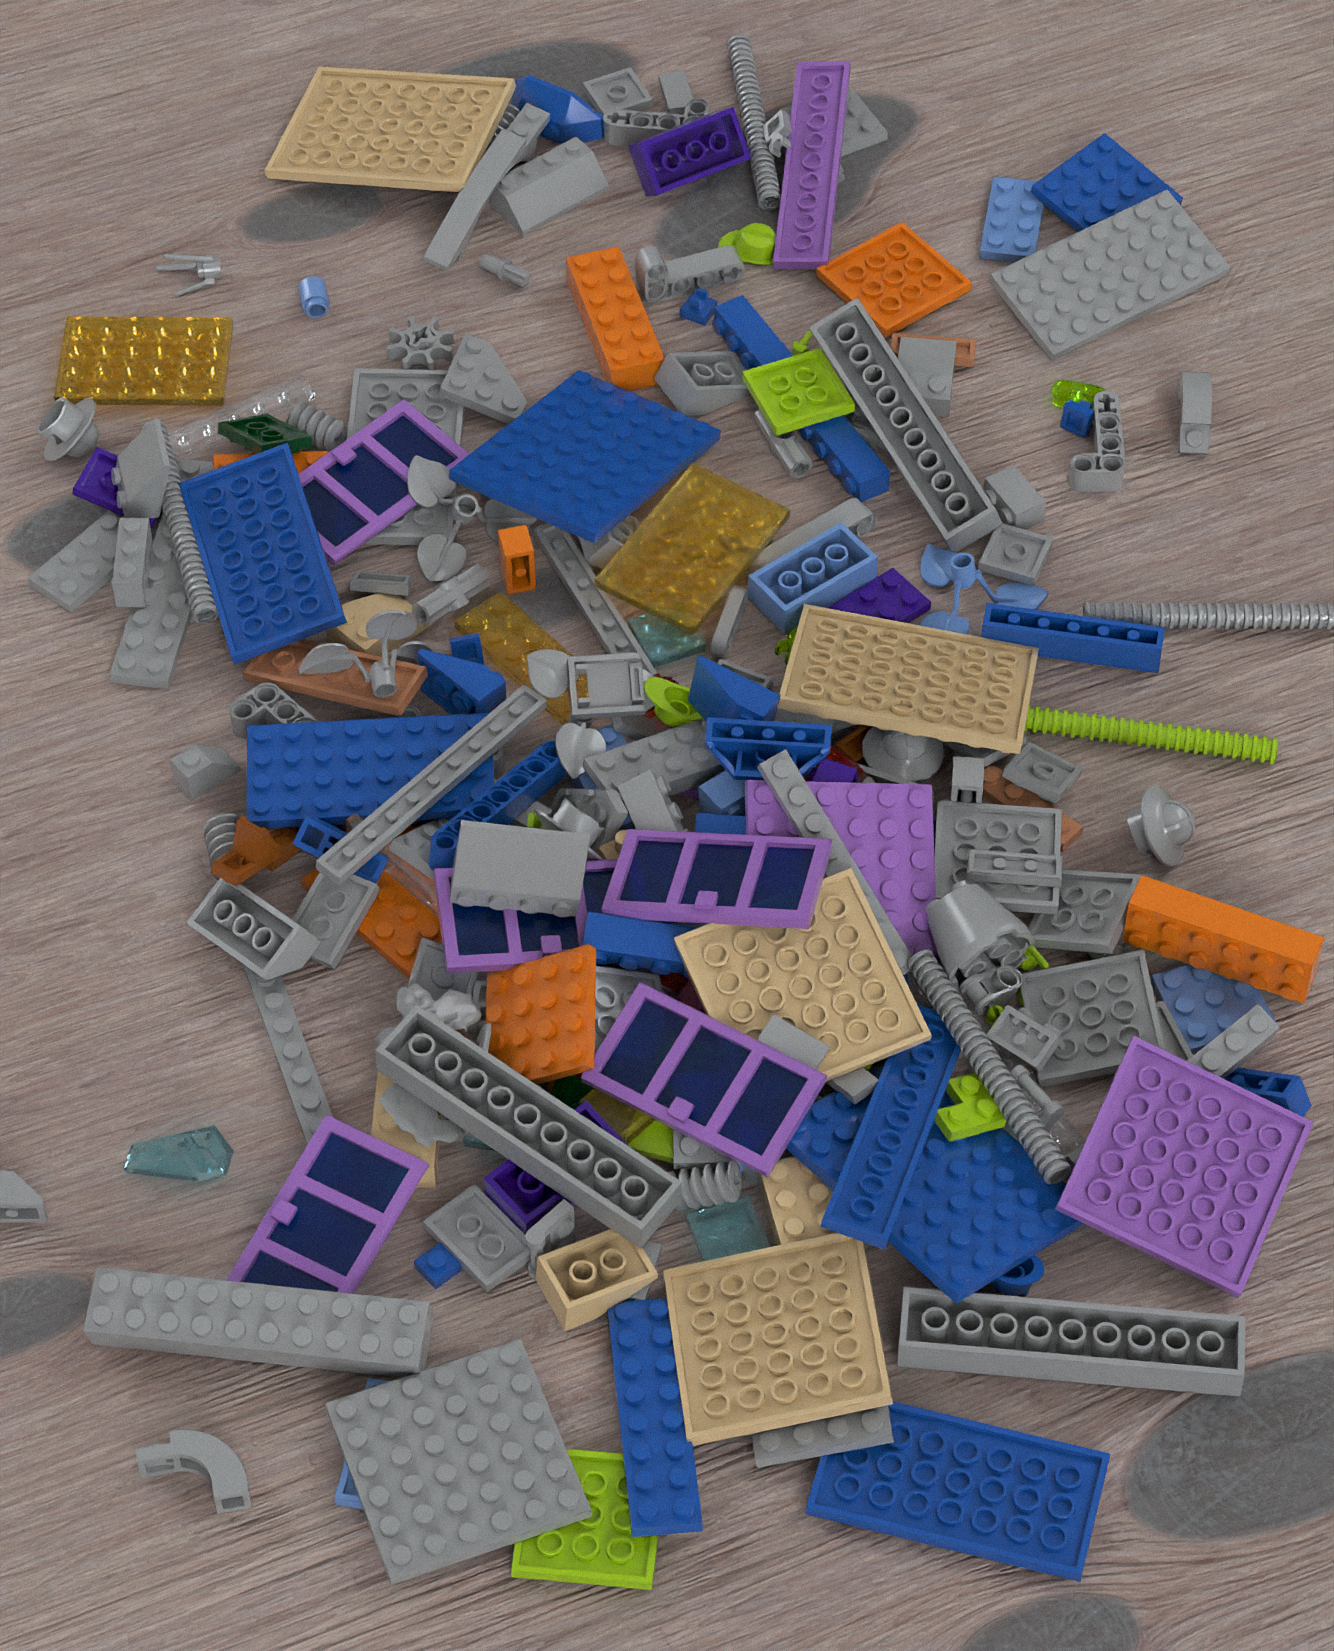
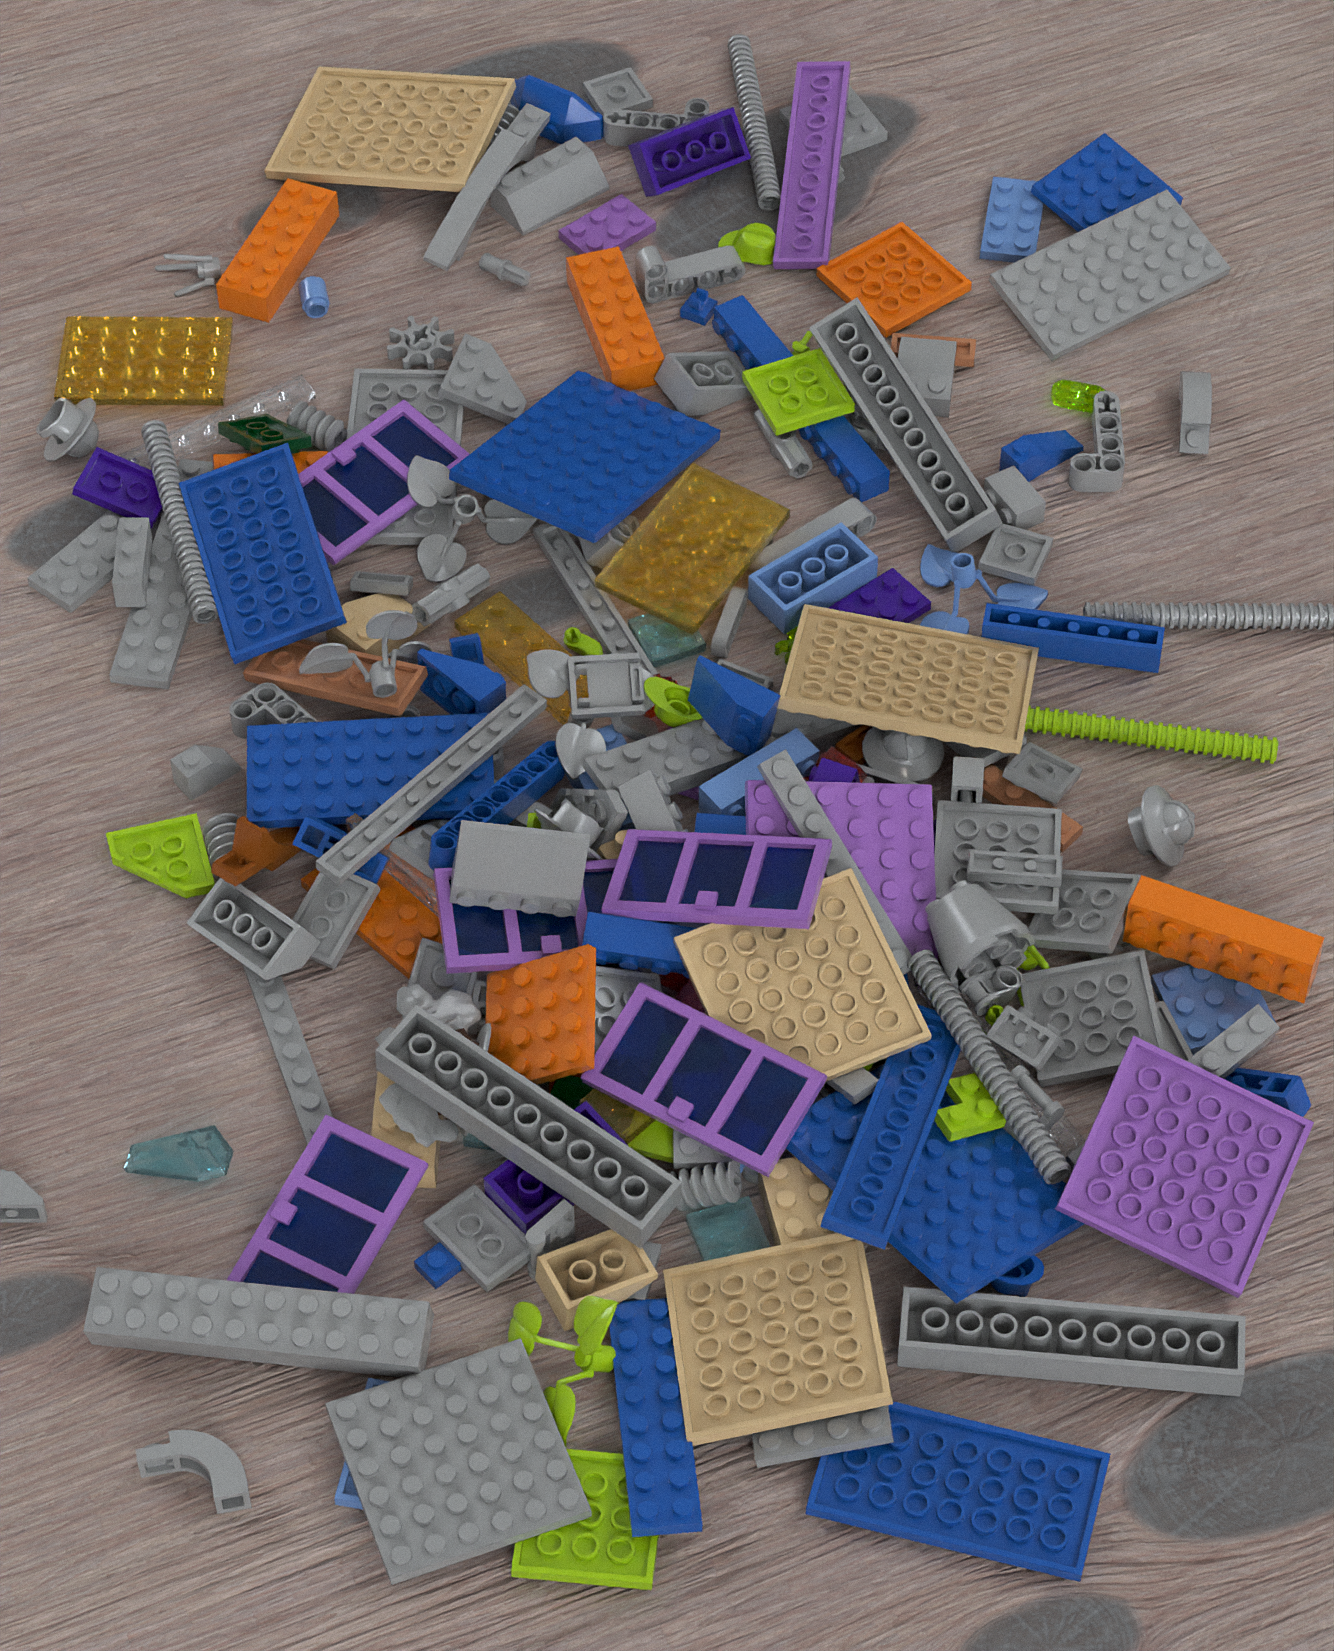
(142, 473): light grey slope -> none
(166, 854): none -> lime plate
(277, 250): none -> orange brick
(516, 559): orange brick -> none
(581, 643): none -> lime arm
(591, 1325): none -> lime plant
(607, 227): none -> medium lavender plate
(675, 91): light grey tile -> none
(746, 743): blue wedge -> none
(776, 132): light grey plate -> none
(793, 1042): light grey tile -> none
(1039, 452): none -> blue slope
(1077, 418): blue tile -> none

